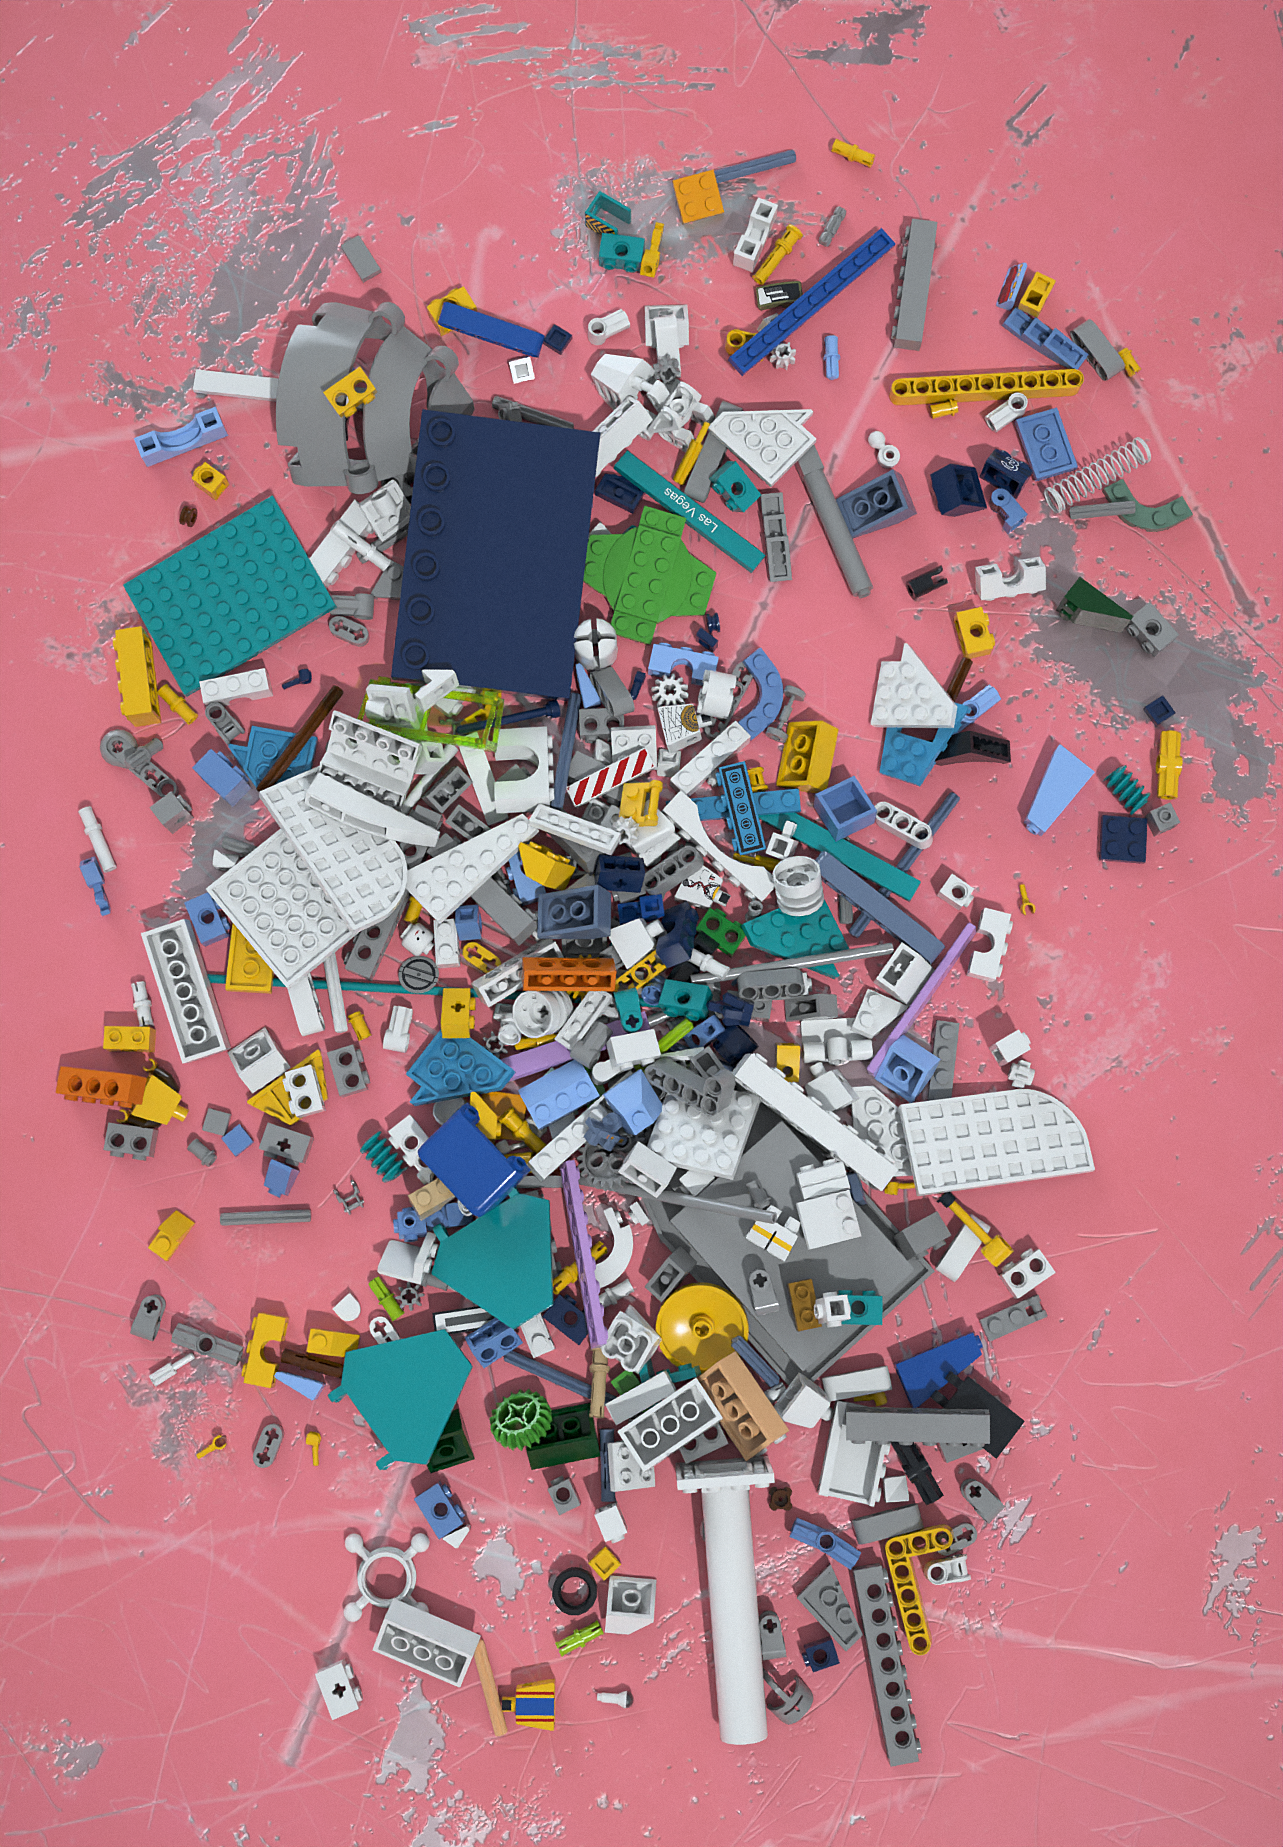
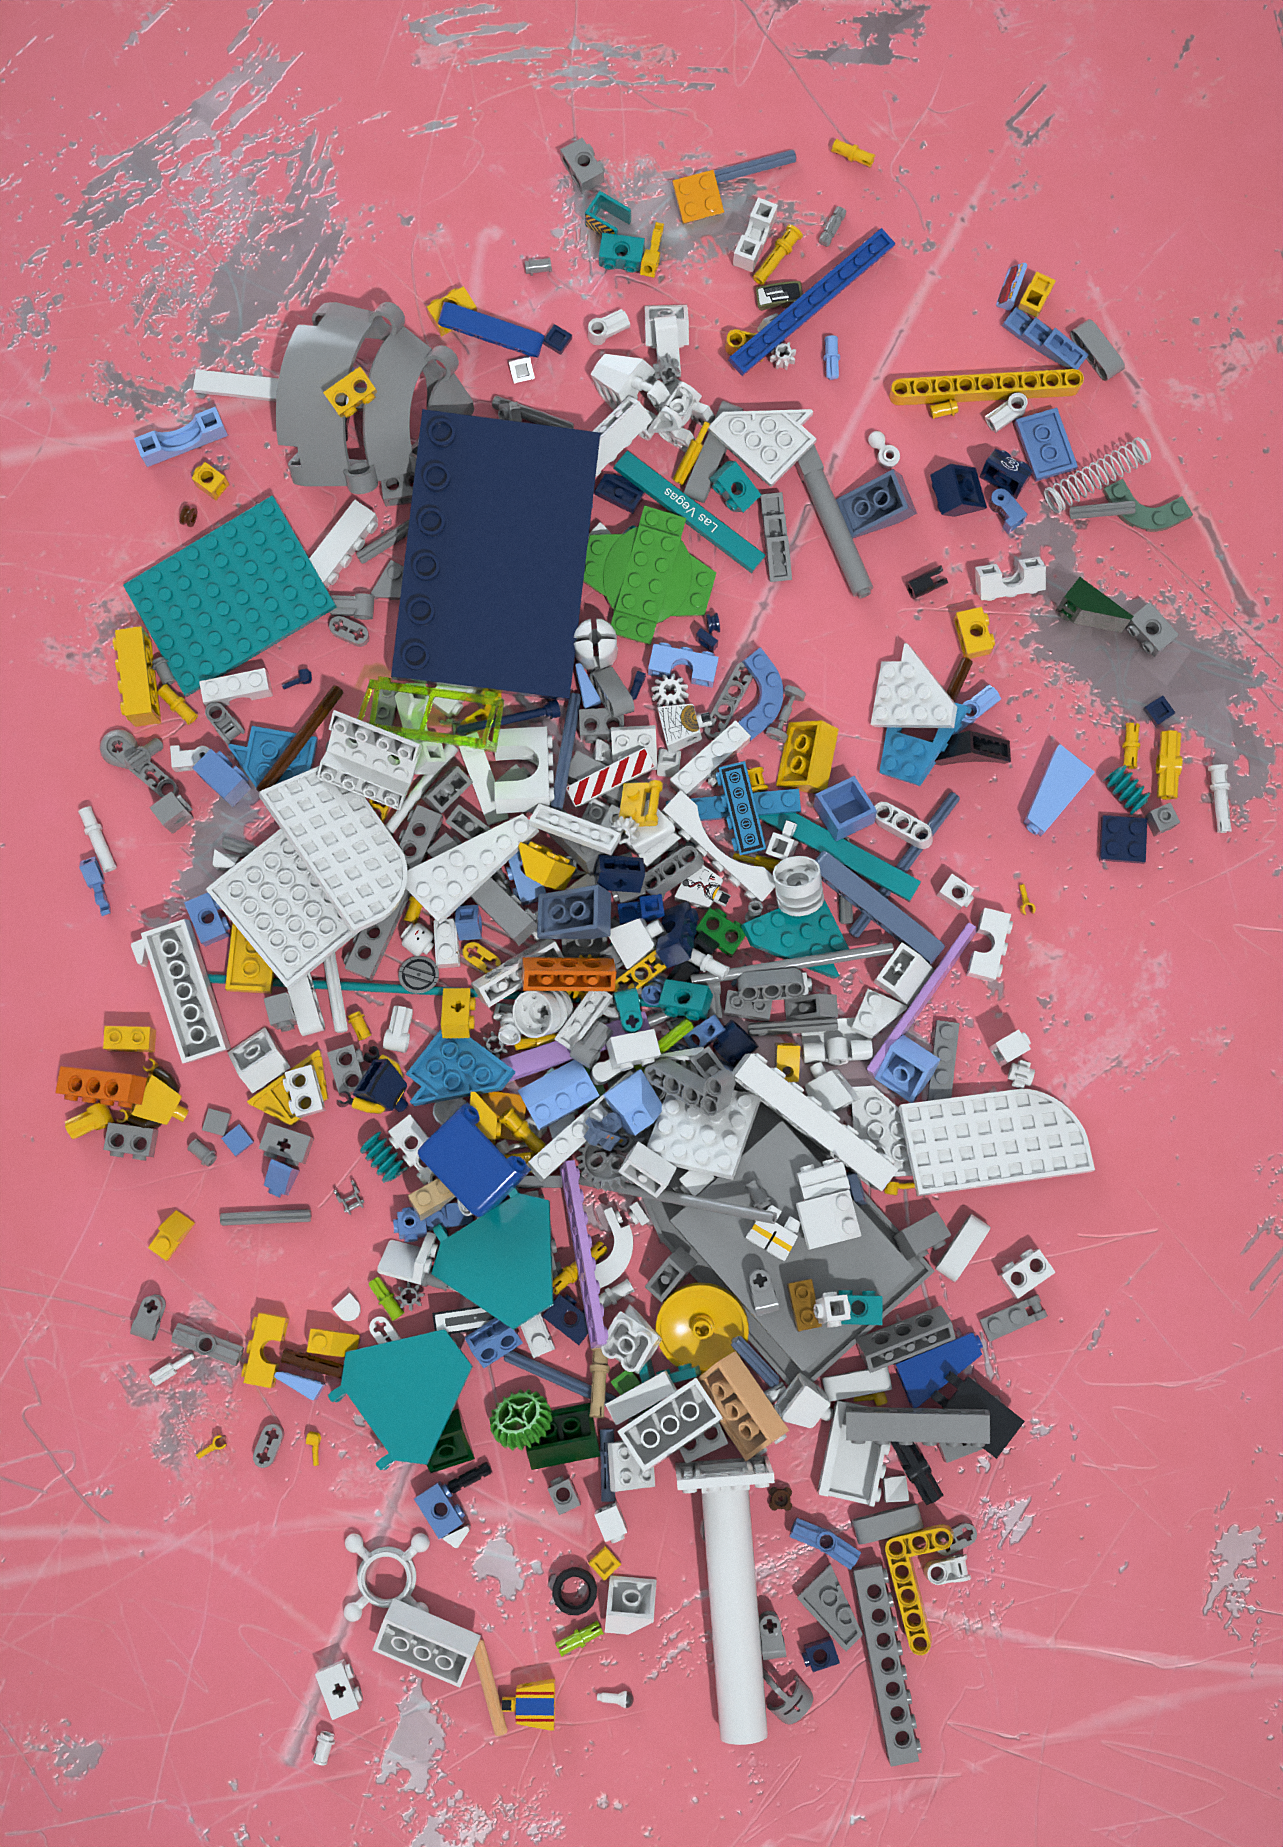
(94, 1118): none -> yellow piece
(140, 952): none -> white slope
(142, 1004): white pin -> none
(163, 671): none -> light grey pin
(186, 759): none -> white leg
(280, 1012): none -> light grey brick
(323, 1748): none -> white pin
(361, 258): light grey tile -> none
(366, 813): white slope -> none
(368, 551): white pin -> none
(380, 1087): none -> dark blue torso
(386, 510): white plate -> none
(391, 706): white plate -> none
(438, 686): white slope -> none
(470, 1477): none -> black axle
(537, 266): none -> light grey pin
(584, 177): none -> light grey brick
(716, 694): white brick -> none
(734, 1009): dark blue rock -> none
(793, 1026): none -> light grey axle
(905, 1339): none -> light grey brick
(915, 284): light grey brick -> none
(984, 1501): light grey piece -> none
(995, 1248): yellow piece -> none
(1129, 362): yellow pin -> none
(1131, 745): none -> yellow pin
(1219, 787): none -> white pin

